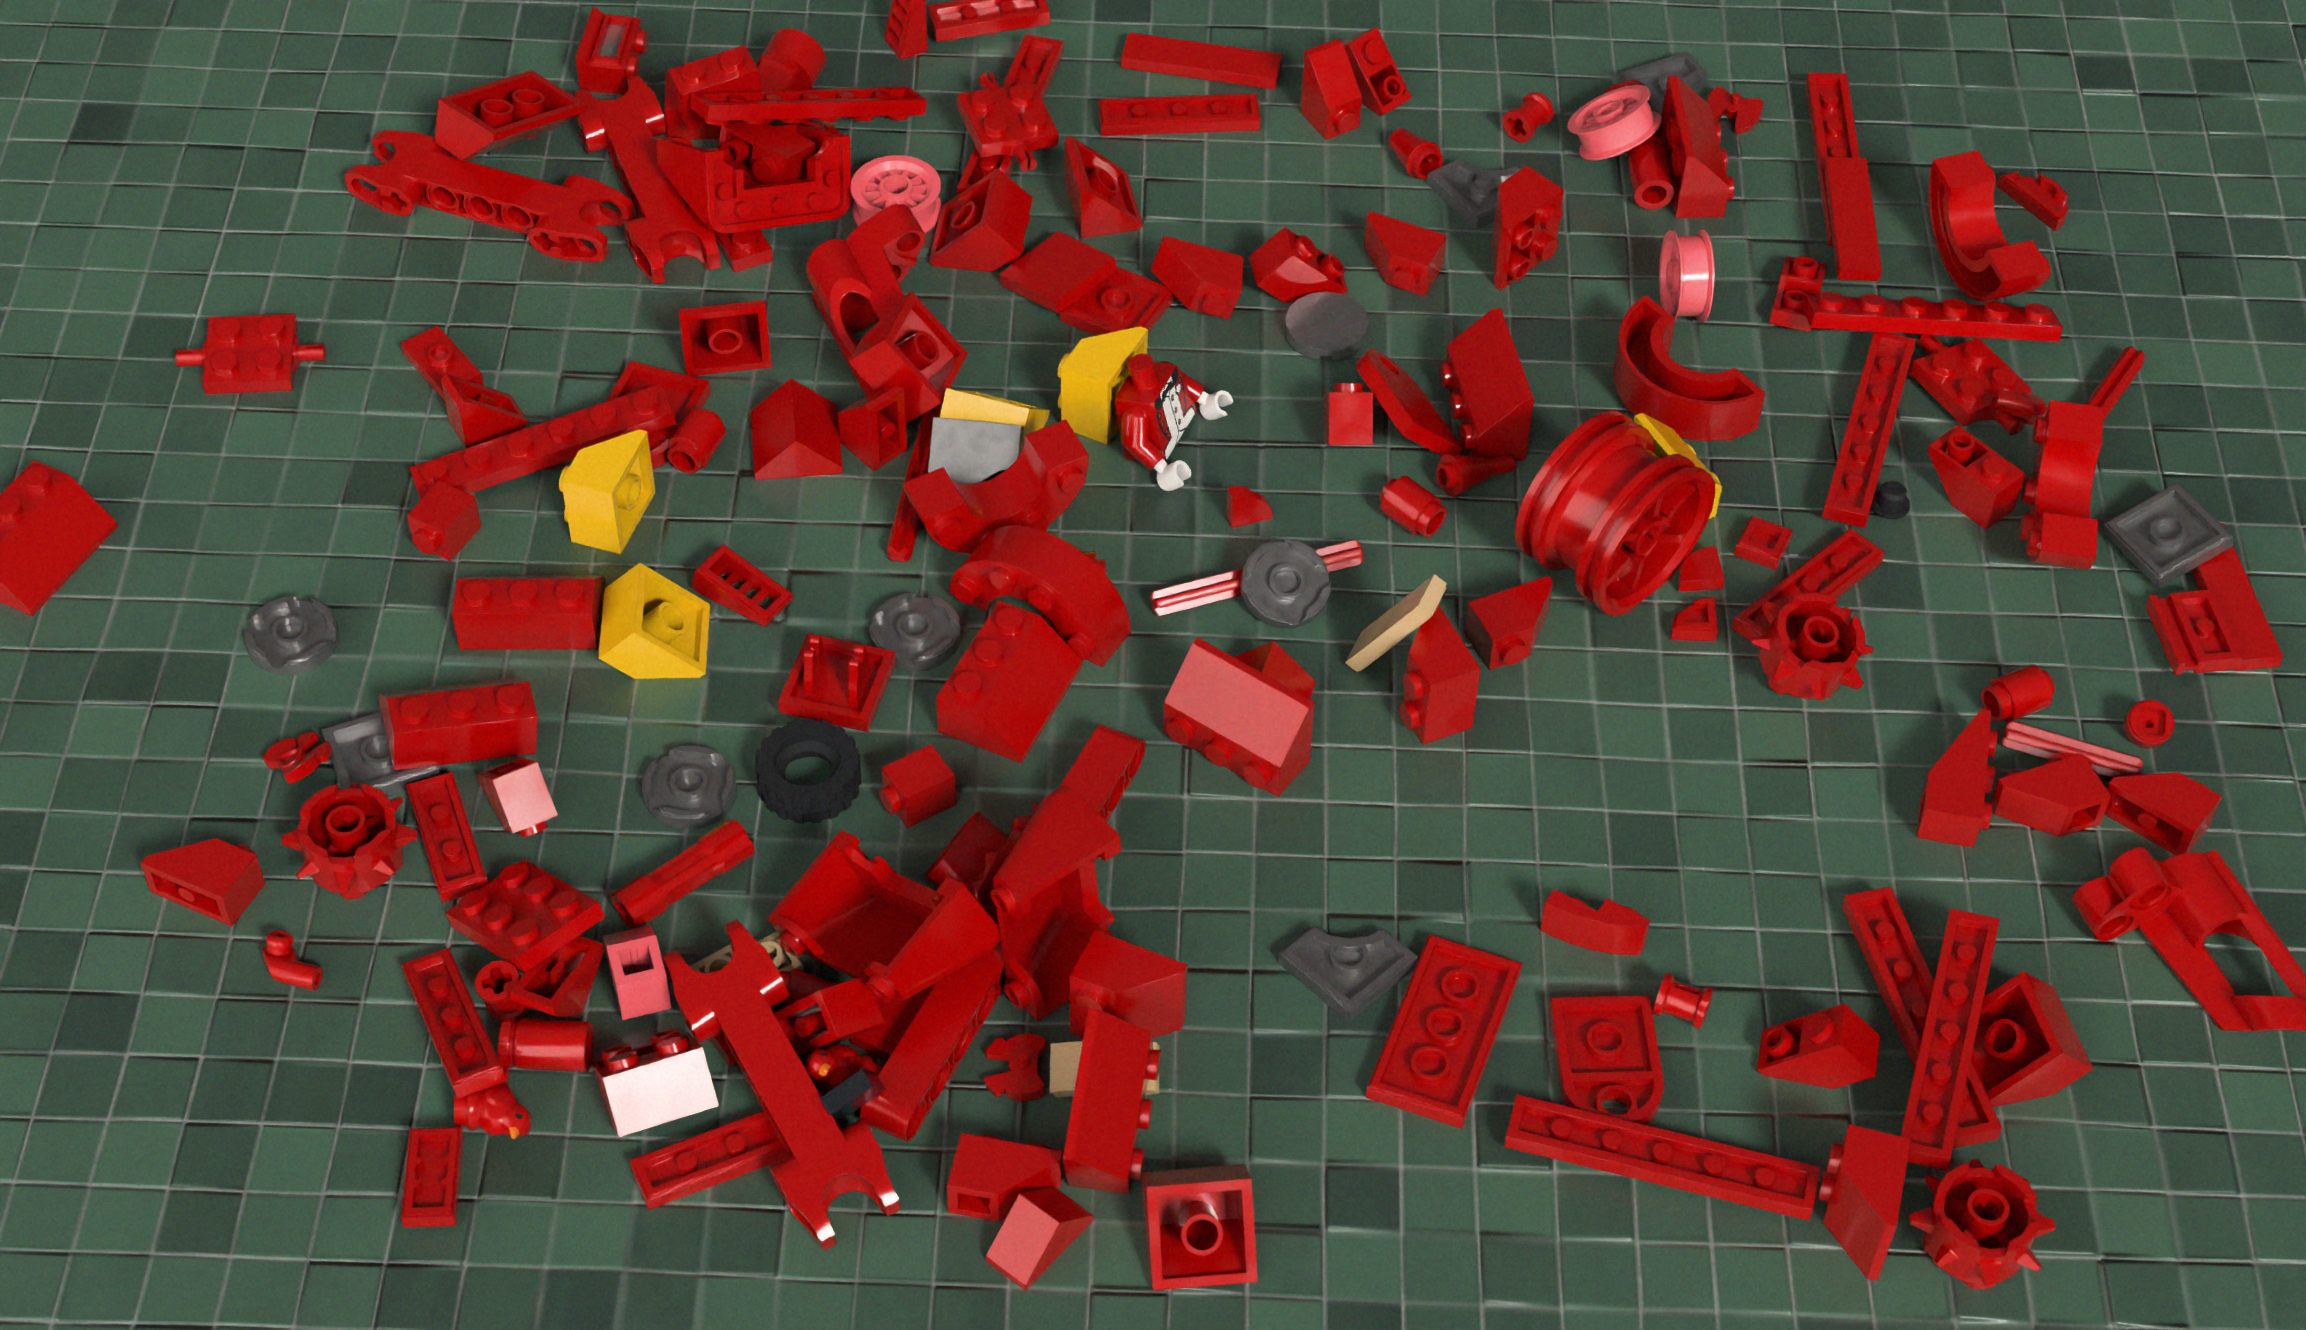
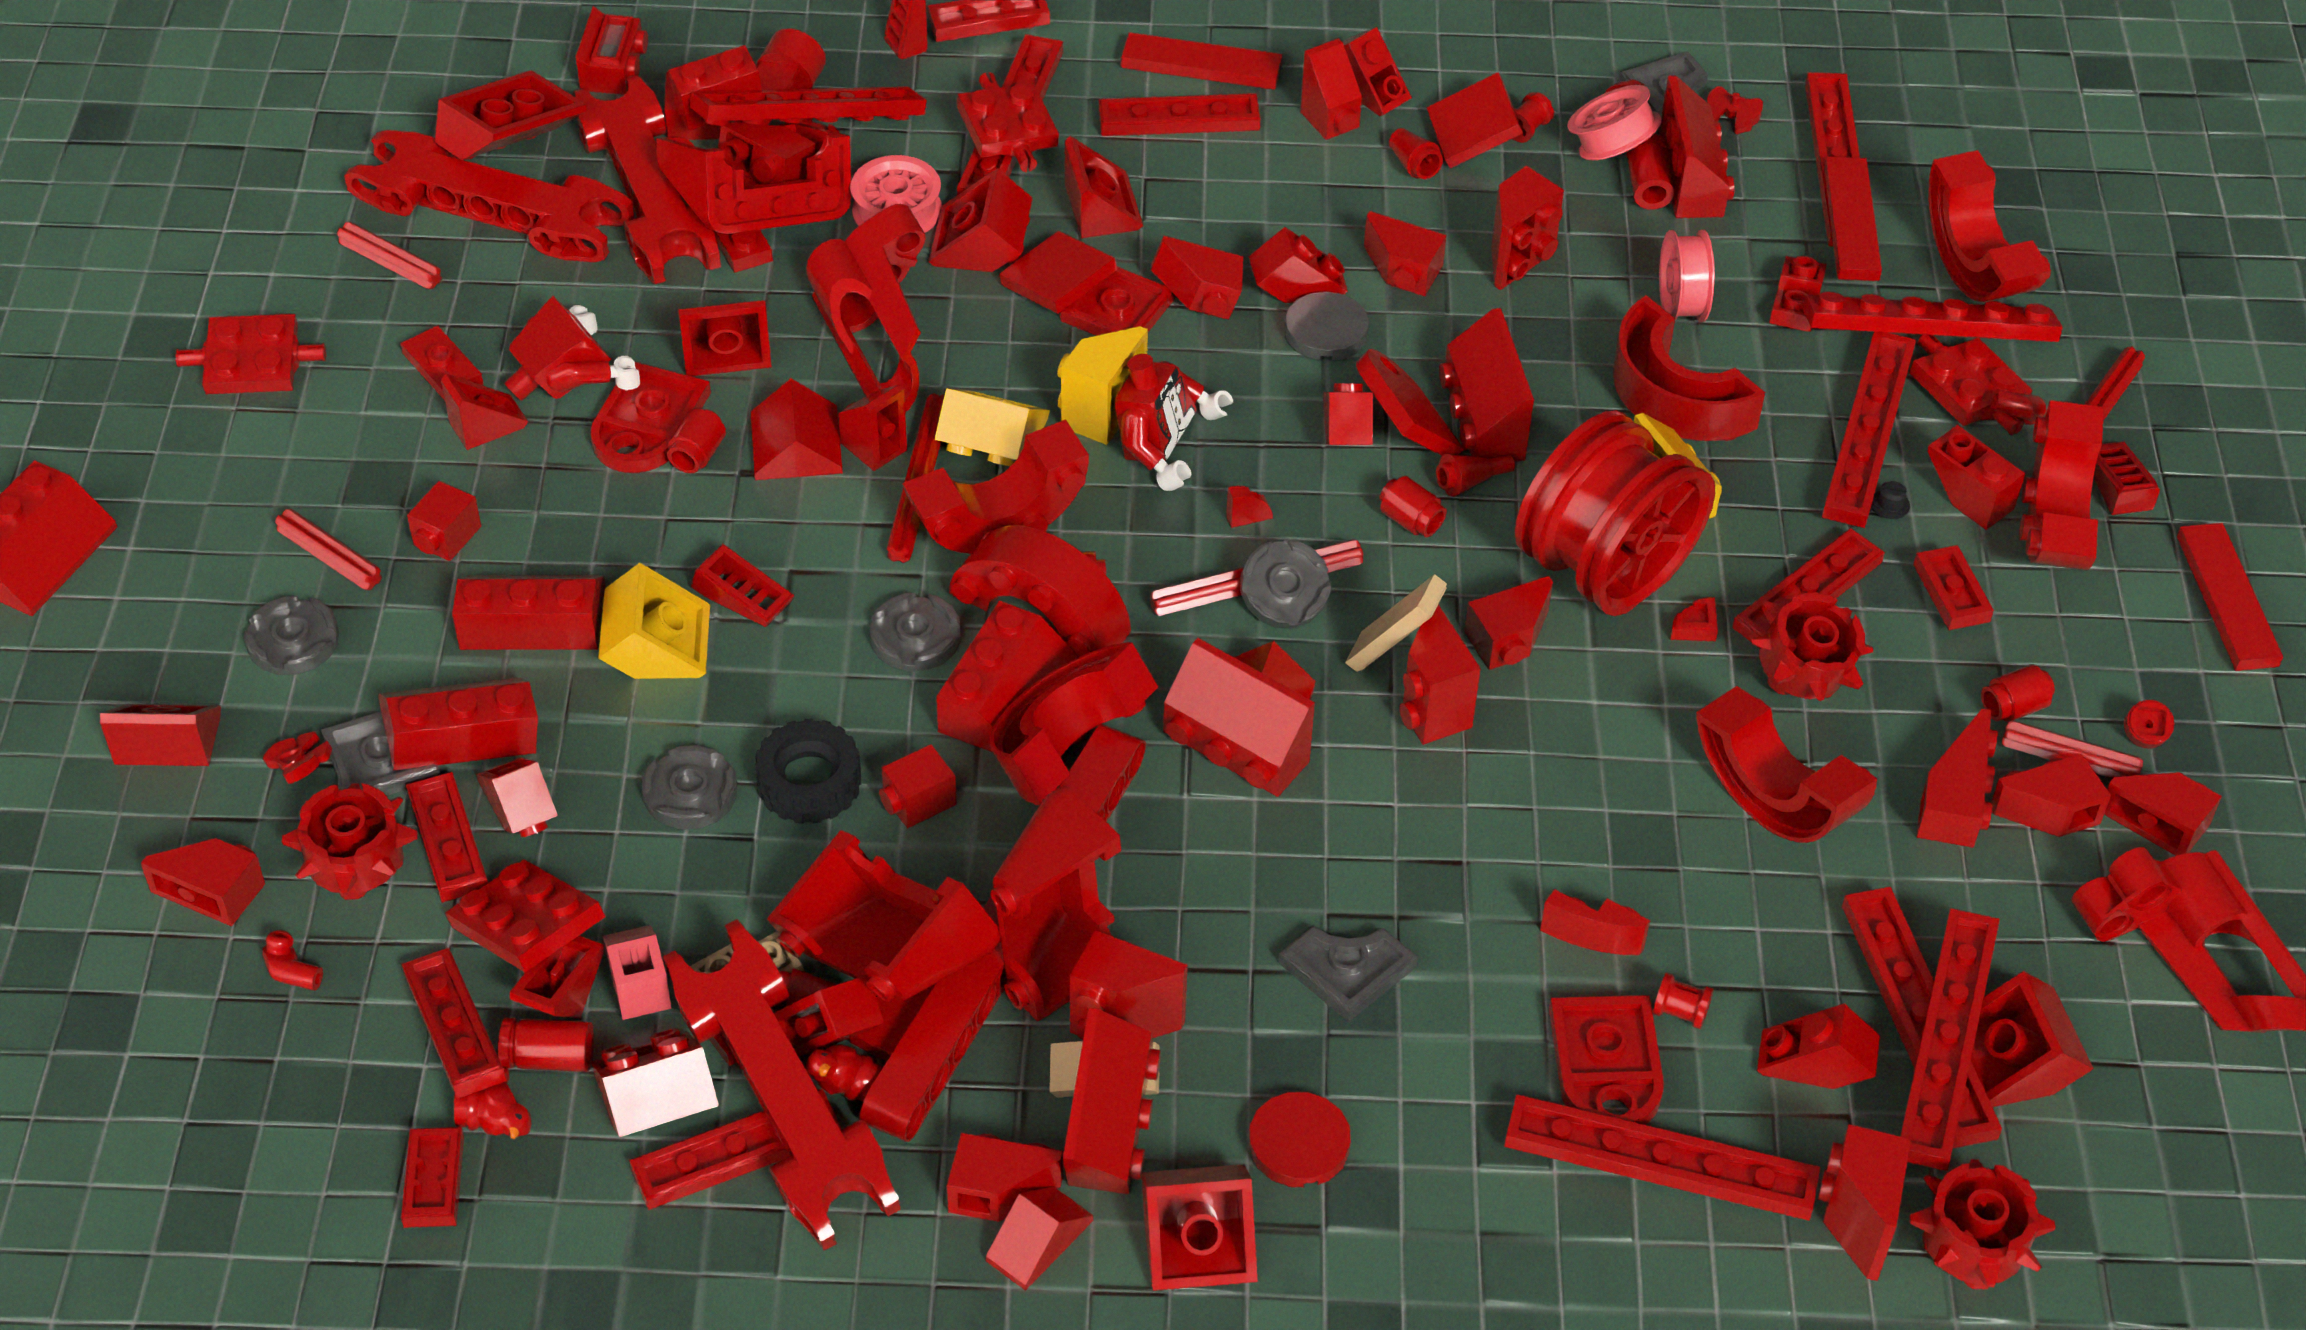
(161, 734): none -> red slope
(328, 549): none -> axle
(389, 255): none -> axle
(493, 986): red bush -> none
(545, 443): red plate -> none
(562, 354): none -> red torso
(608, 491): yellow slope -> none
(656, 891): red axle -> none
(837, 682): red plate -> none
(852, 1093): black tile -> none
(910, 351): red slope -> none
(973, 449): flat silver tile -> none
(976, 854): red piece -> none
(1023, 1079): red piece -> none
(1061, 712): none -> red brick
(1299, 1139): none -> red tile
(1444, 1031): red tile -> none
(1469, 190): flat silver tile -> none
(1474, 120): none -> red tile
(1701, 571): red tile -> none
(1763, 542): red tile -> none
(1769, 780): none -> red brick
(1953, 587): none -> red plate
(2039, 196): red tile -> none
(2129, 498): none -> red slope
(2168, 535): flat silver tile -> none
(2194, 632): red plate -> none

